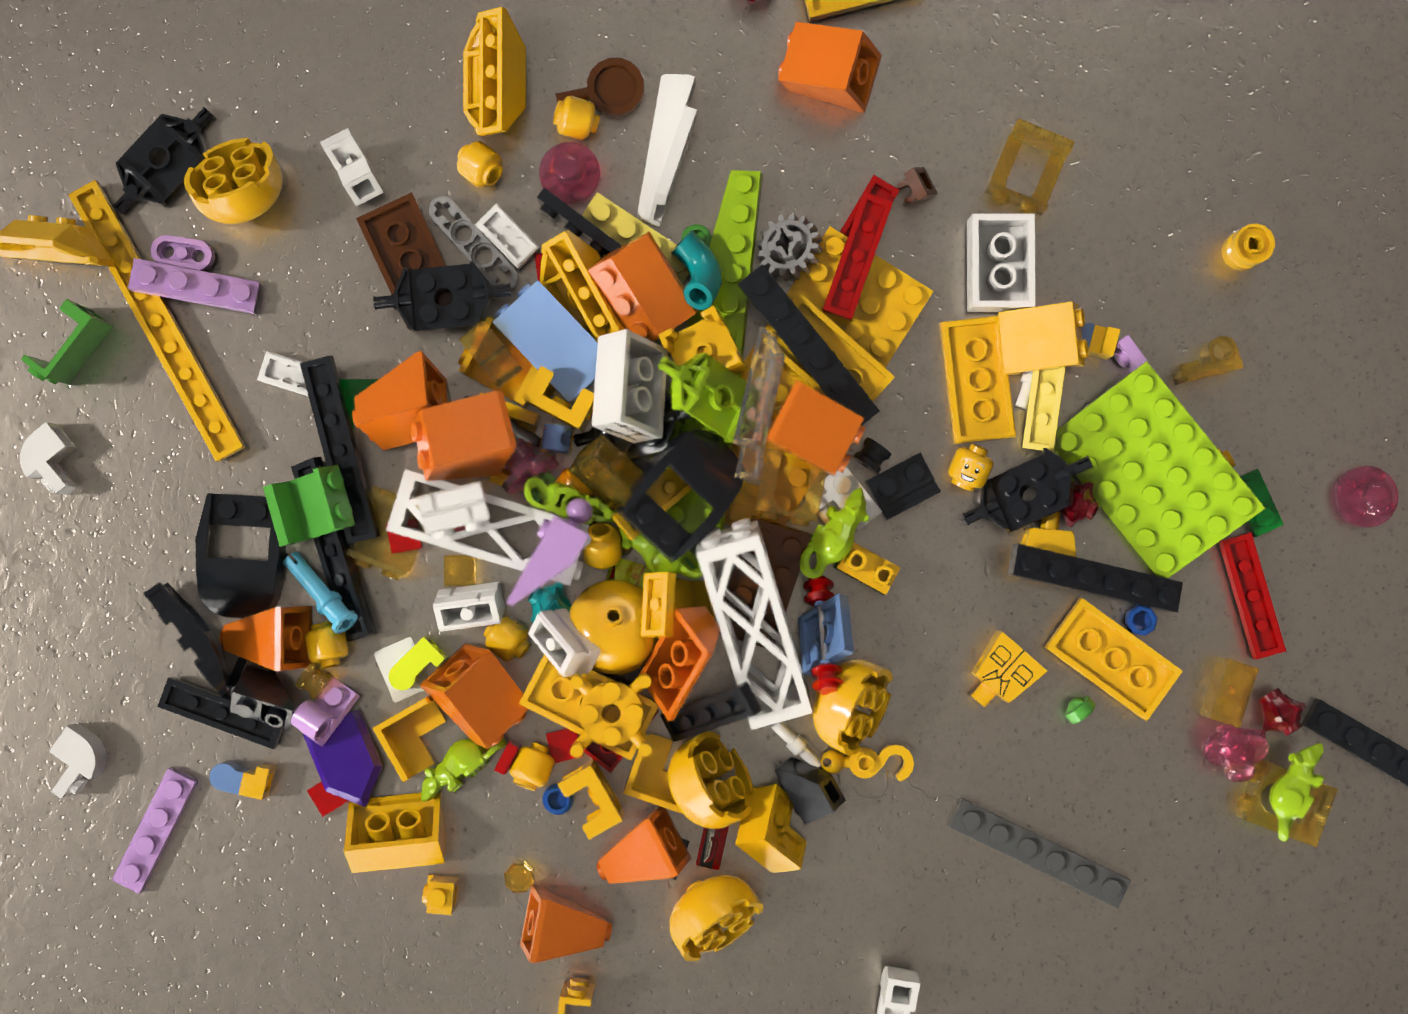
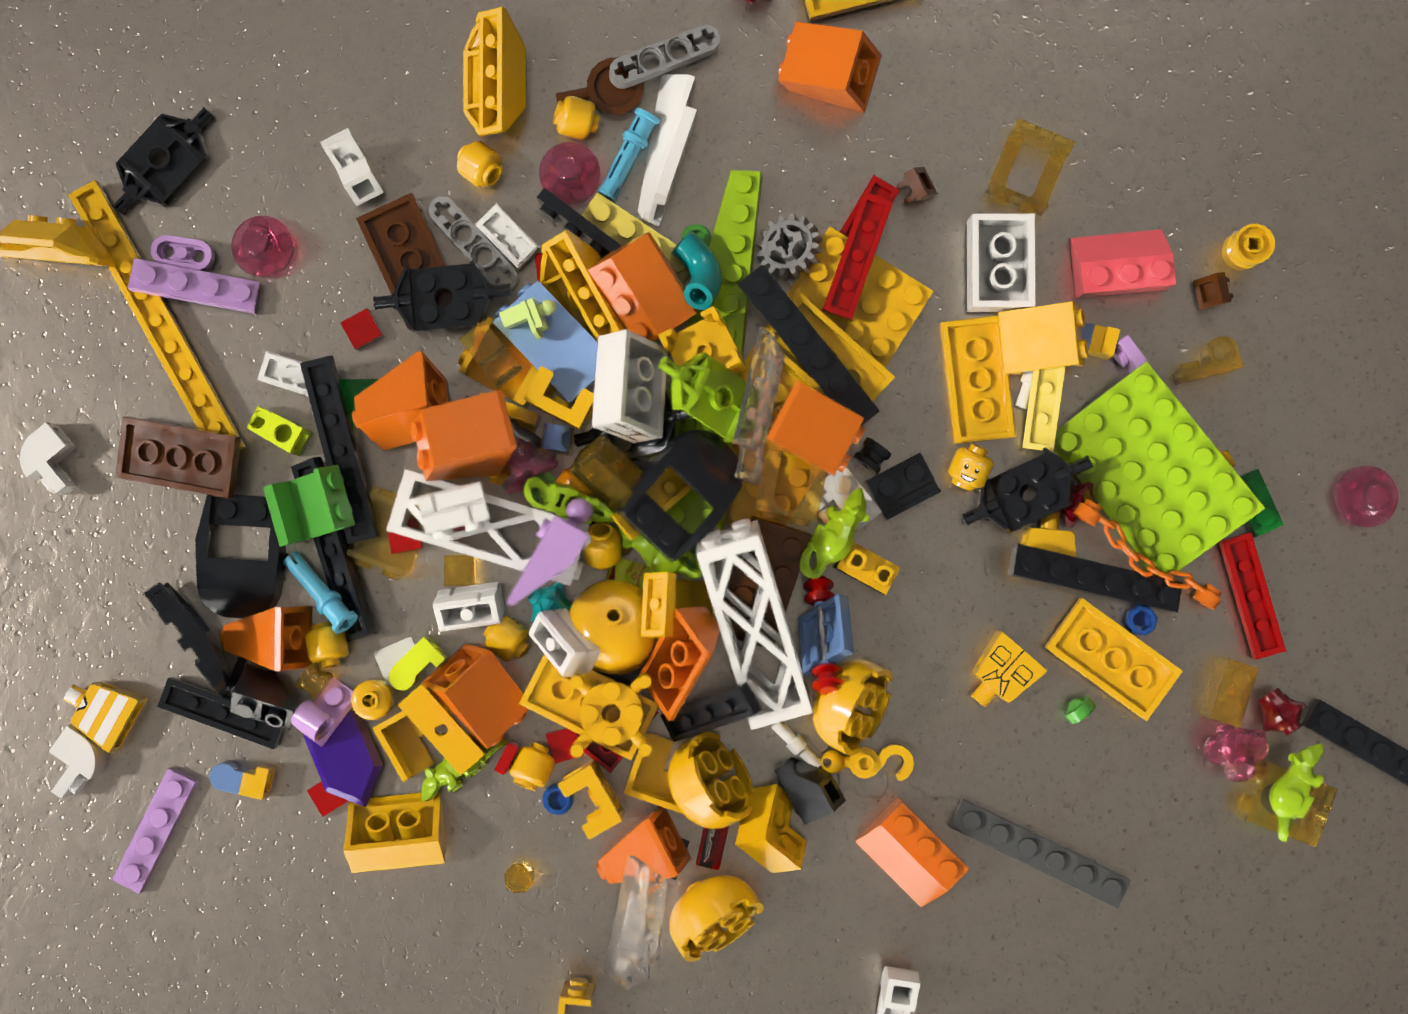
(76, 349): bright green panel -> none
(105, 713): none -> yellow torso
(178, 457): none -> reddish brown plate
(235, 181): yellow cylinder -> none
(262, 246): none -> clear pink plate
(279, 431): none -> neon yellow leg
(361, 329): none -> red tile
(365, 706): none -> yellow head
(441, 894): yellow brick -> none
(455, 743): none -> yellow tile
(529, 311): none -> yellowish green piece
(560, 927): orange slope -> none
(634, 141): none -> medium azure pin
(636, 925): none -> clear wedge
(667, 61): none -> light grey beam
(911, 854): none -> orange slope
(1090, 513): none -> orange piece
(1121, 264): none -> coral slope
(1212, 291): none -> reddish brown tile

